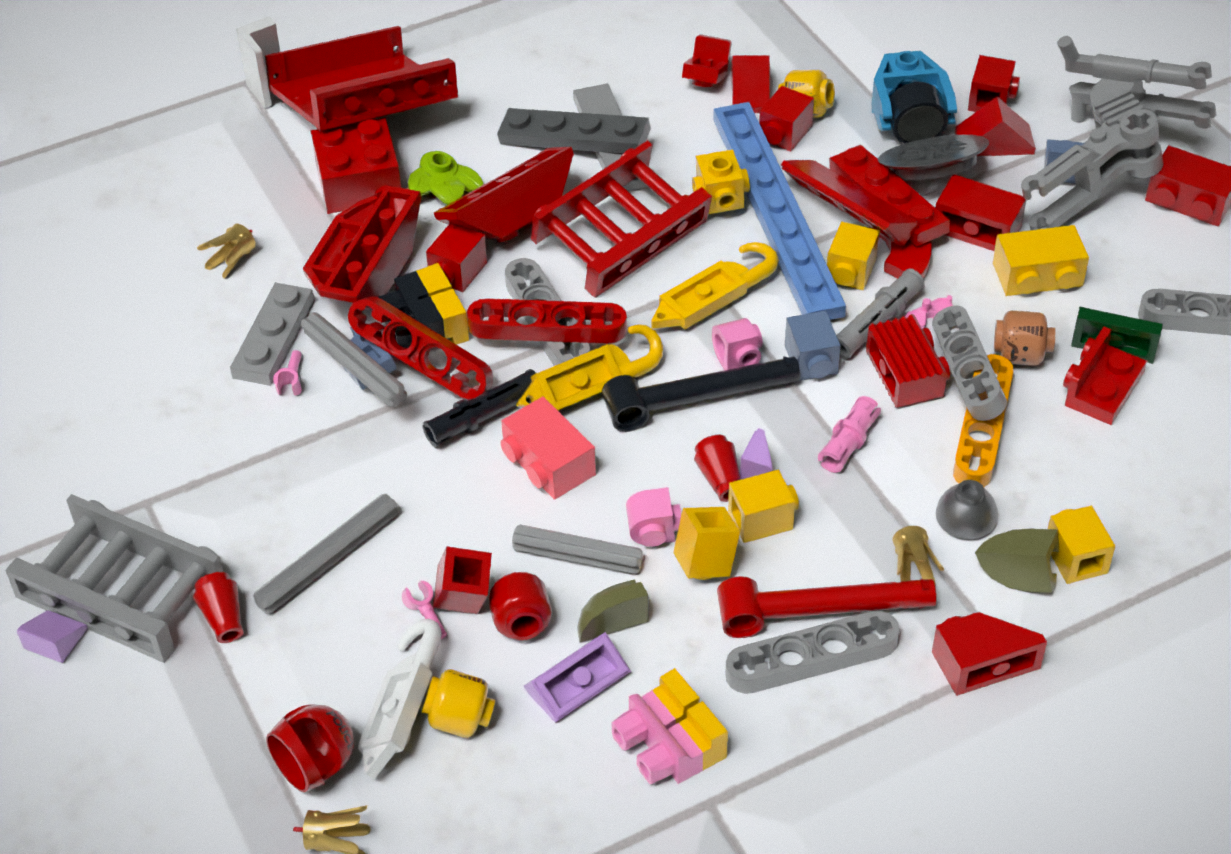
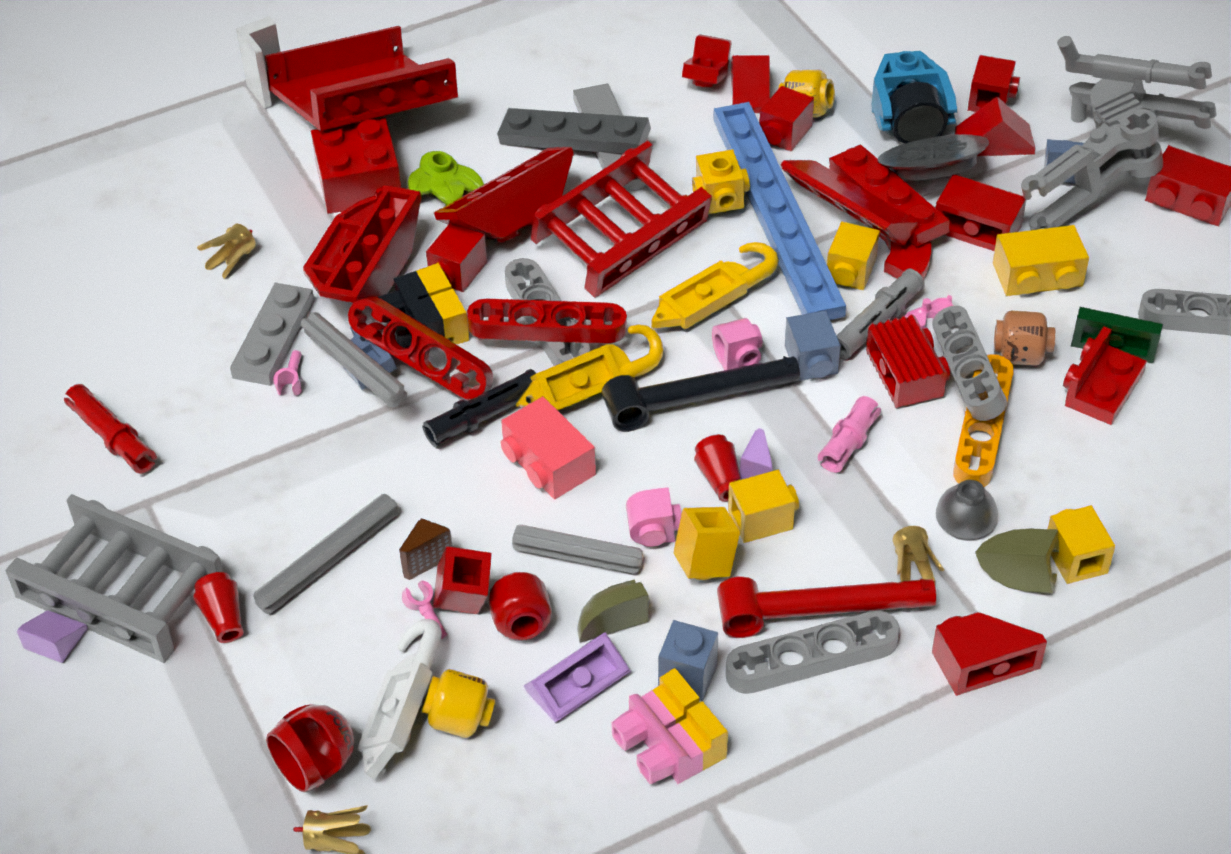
(118, 437): none -> red pin
(423, 548): none -> reddish brown slope
(692, 653): none -> sand blue brick

